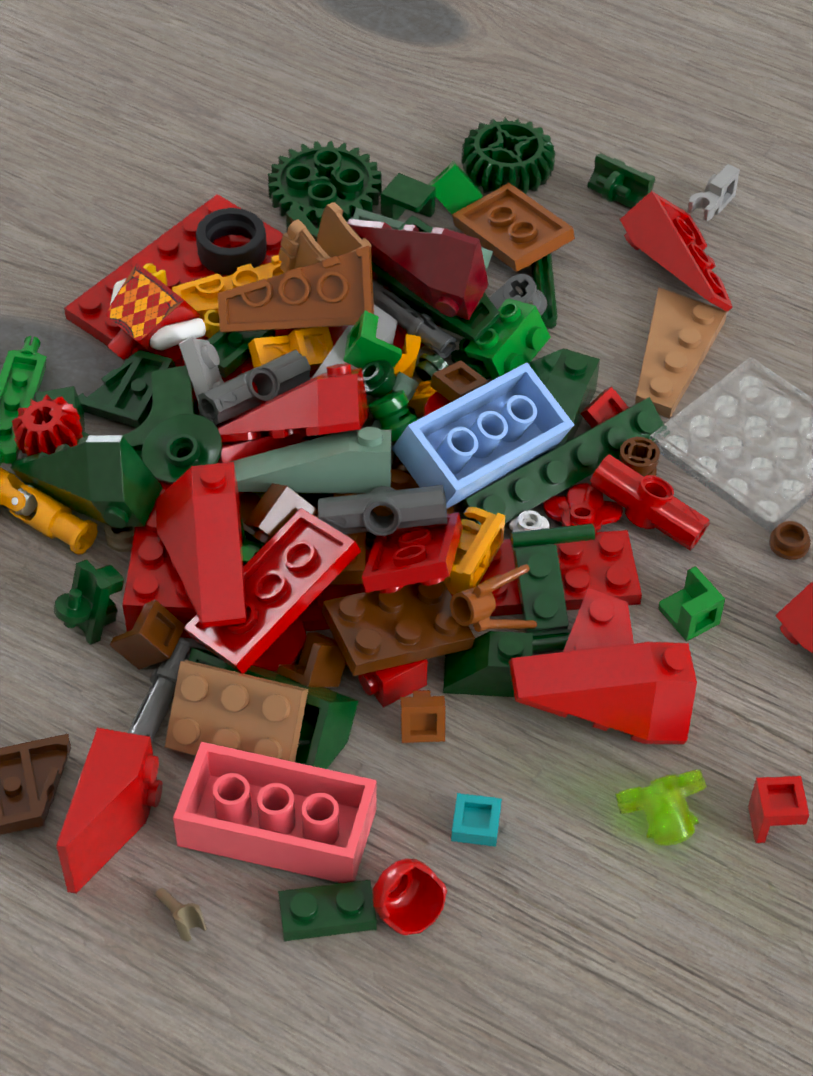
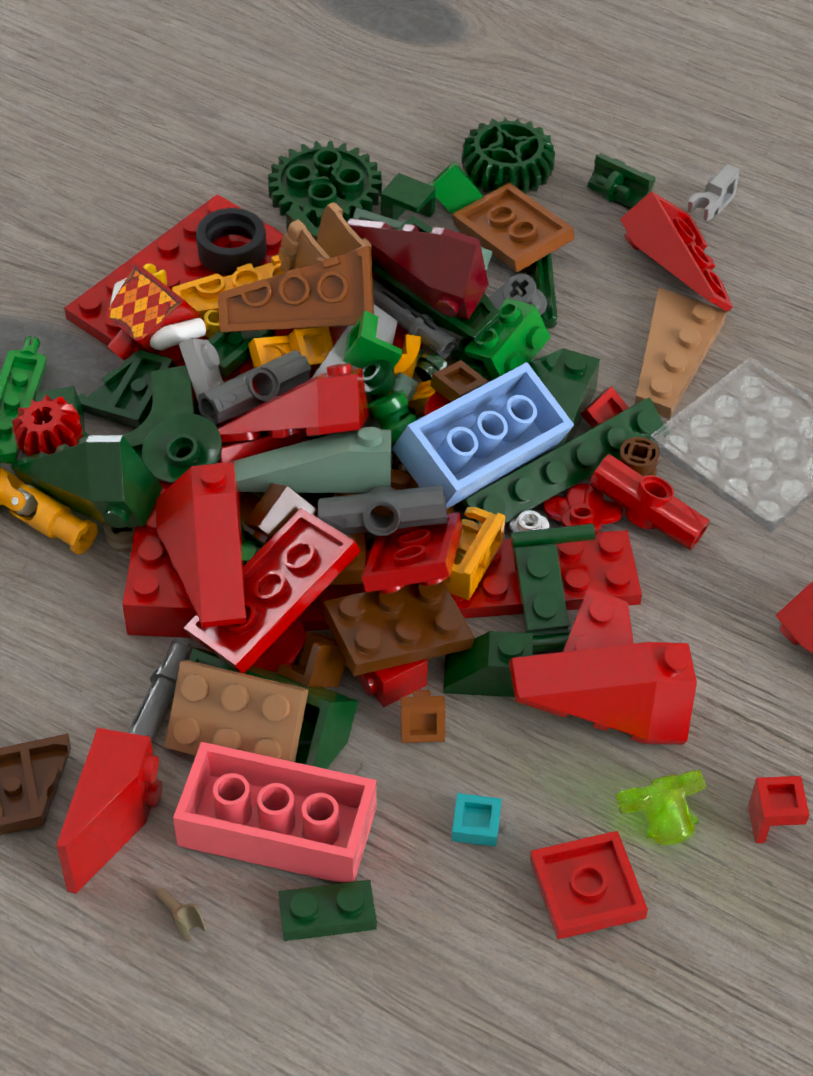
(89, 601): dark green hips -> none
(151, 637): reddish brown panel -> none
(409, 896): red hair -> none
(478, 603): dark orange plant -> none
(588, 885): none -> red plate
(694, 607): green panel -> none
(790, 540): reddish brown plate -> none

